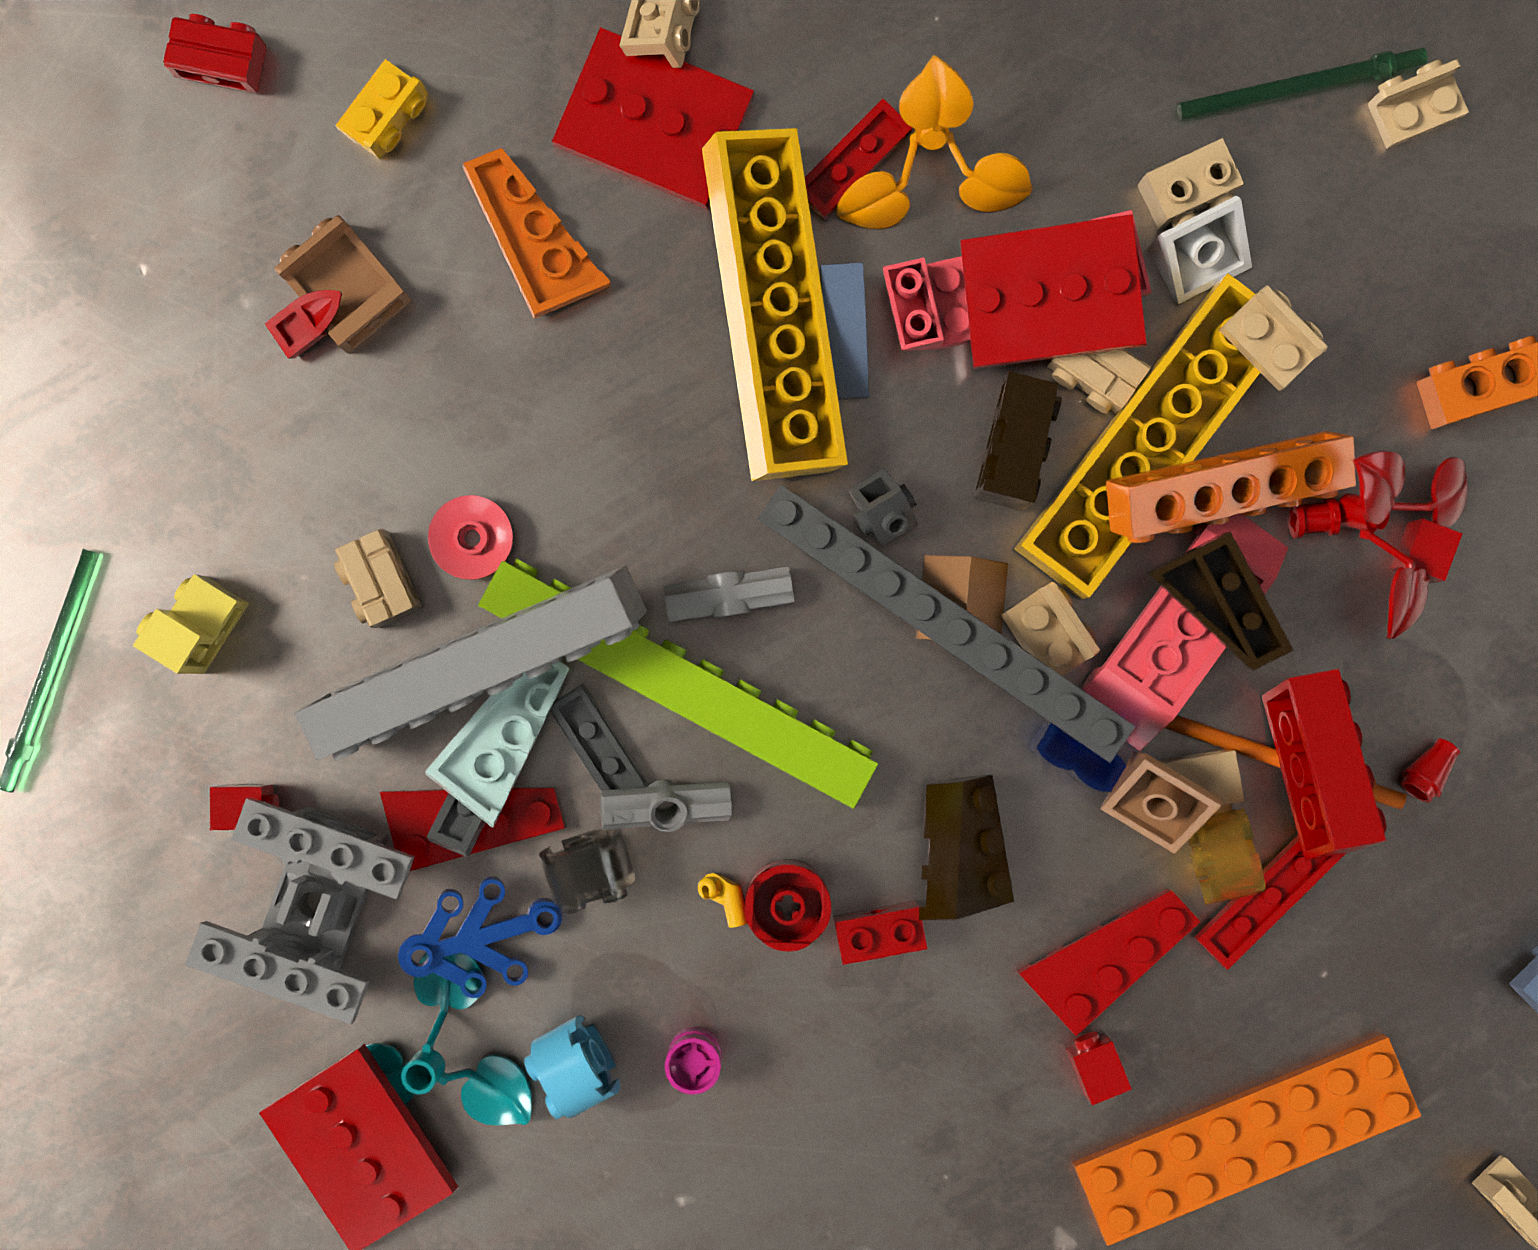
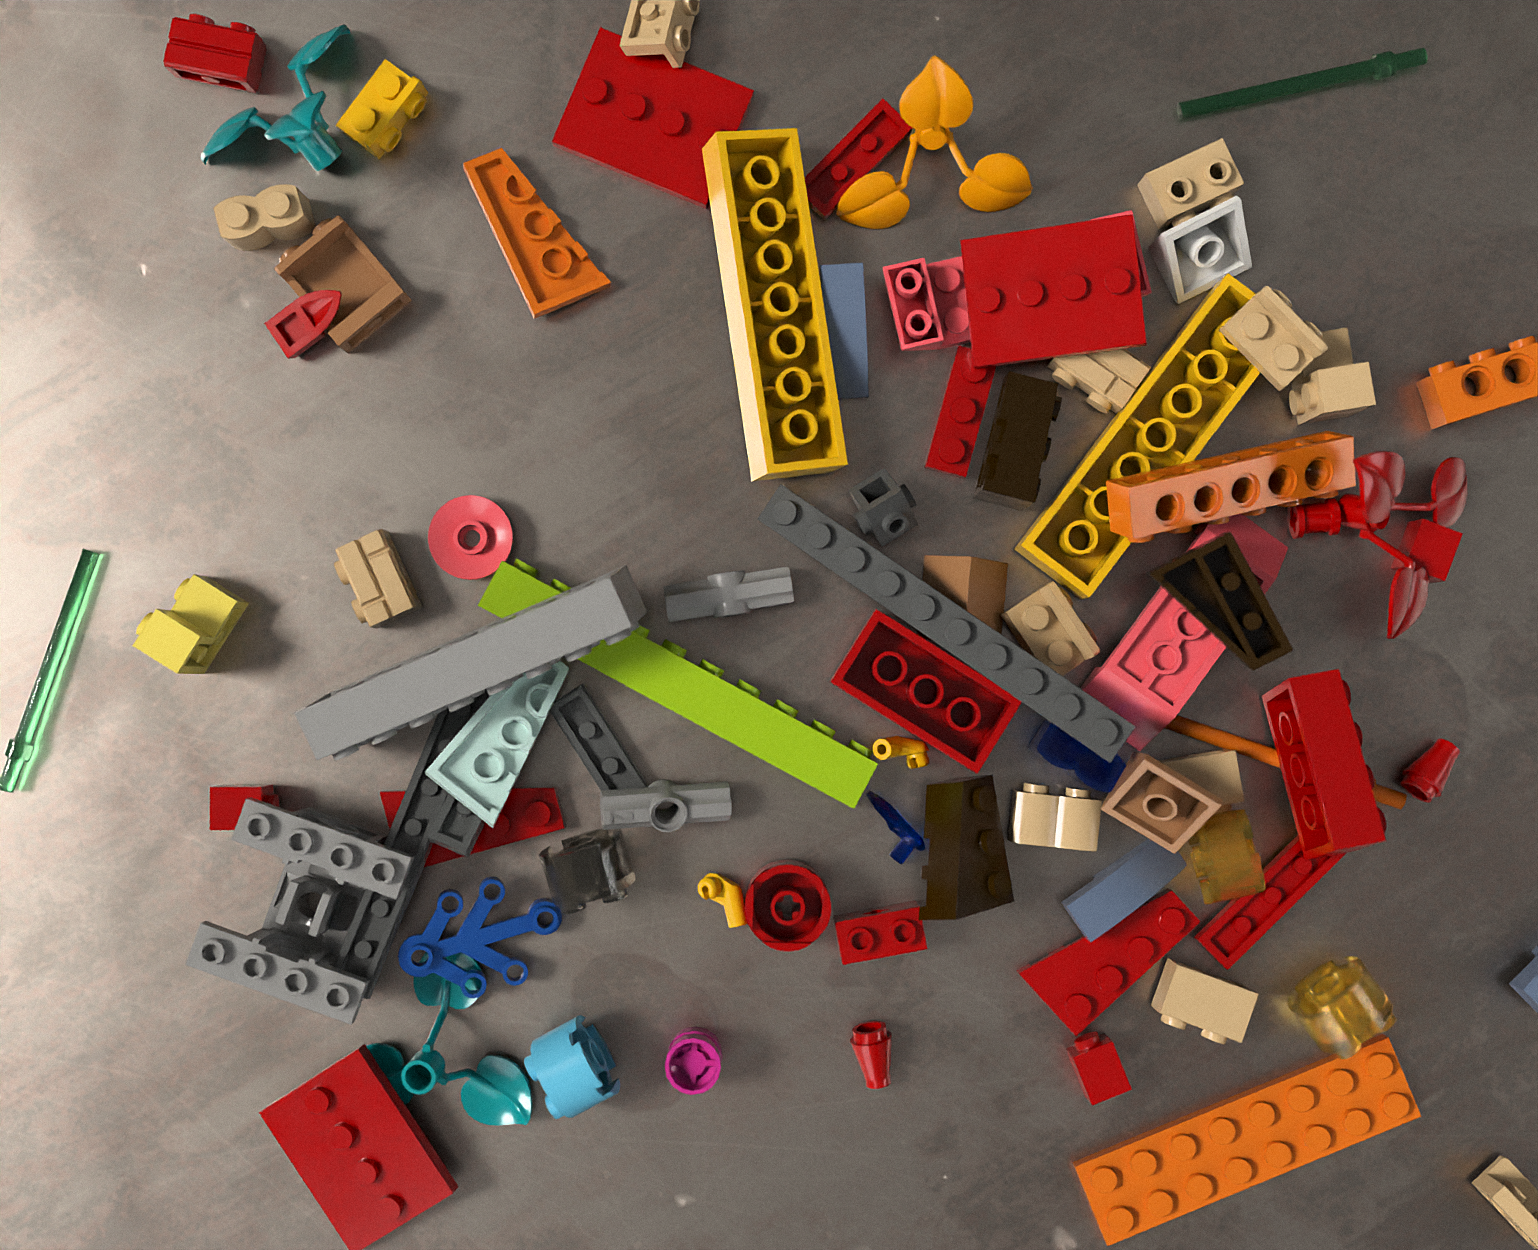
(257, 221): none -> tan brick
(310, 137): none -> teal plant
(379, 915): none -> dark grey tile
(873, 1051): none -> red cone
(899, 746): none -> yellow arm
(900, 826): none -> clear blue bar
(925, 691): none -> red brick
(959, 416): none -> red plate
(1054, 819): none -> tan brick
(1122, 888): none -> sand blue slope
(1204, 1001): none -> tan brick
(1331, 383): none -> tan brick
(1341, 1006): none -> clear yellow brick
(1417, 104): tan bracket -> none

